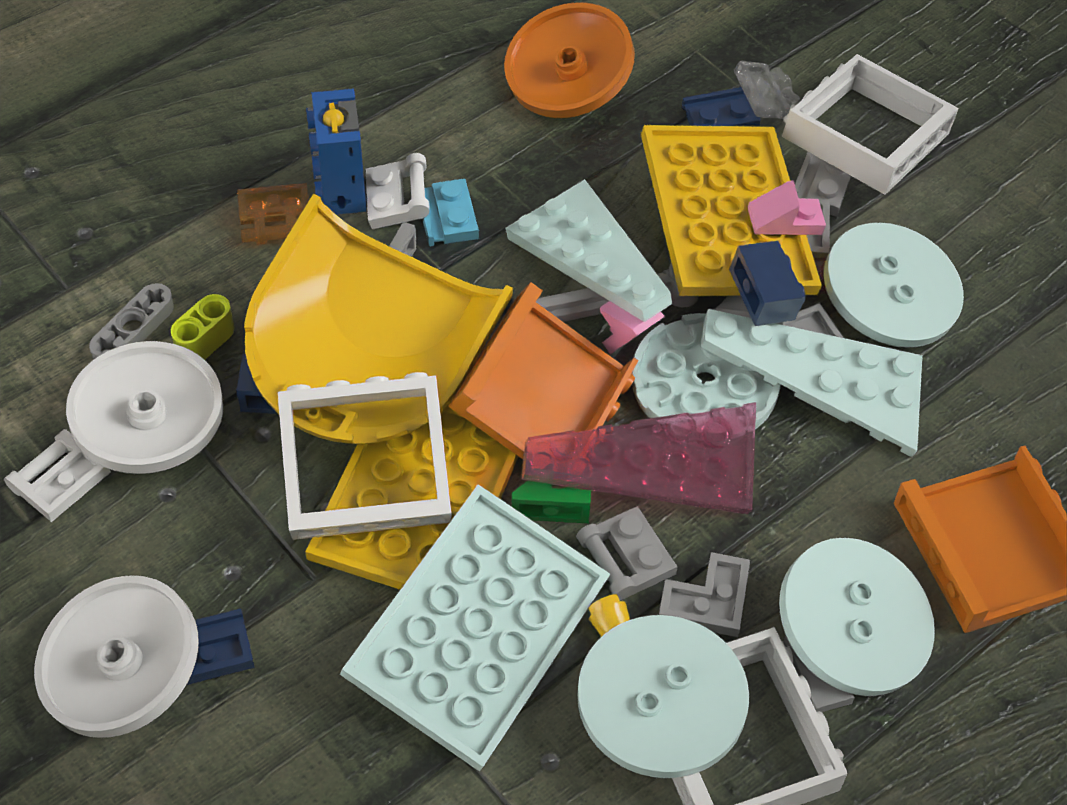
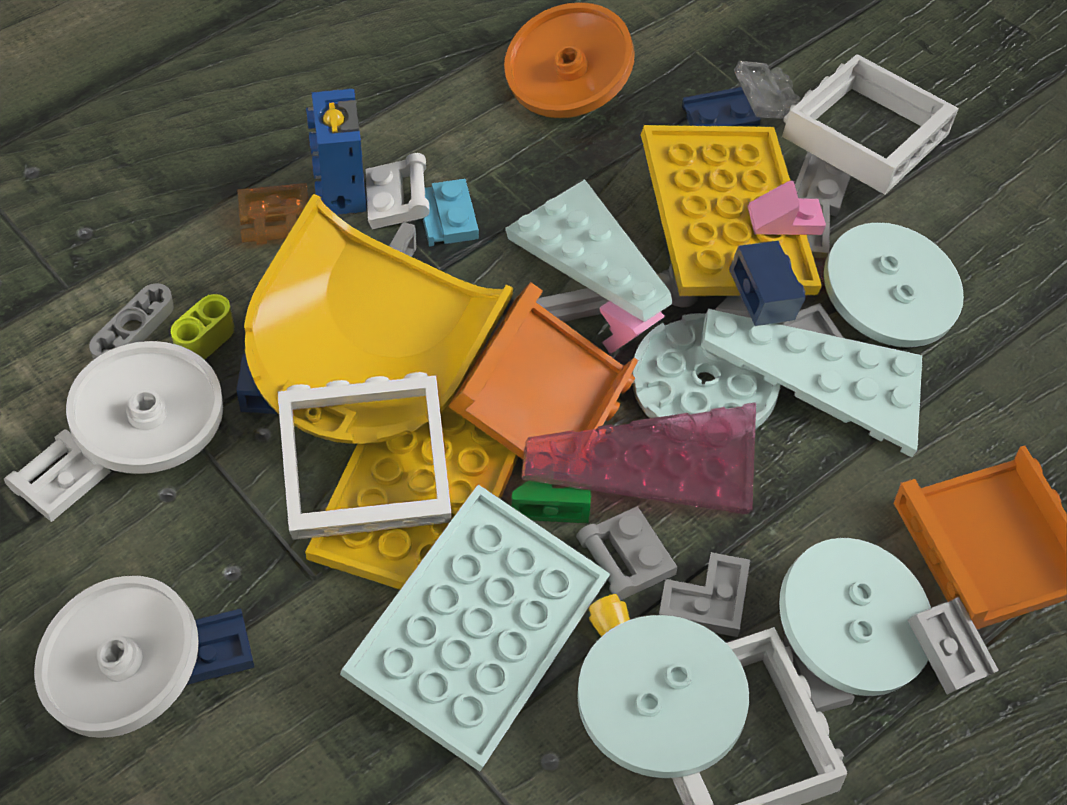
(952, 645): none -> light grey plate

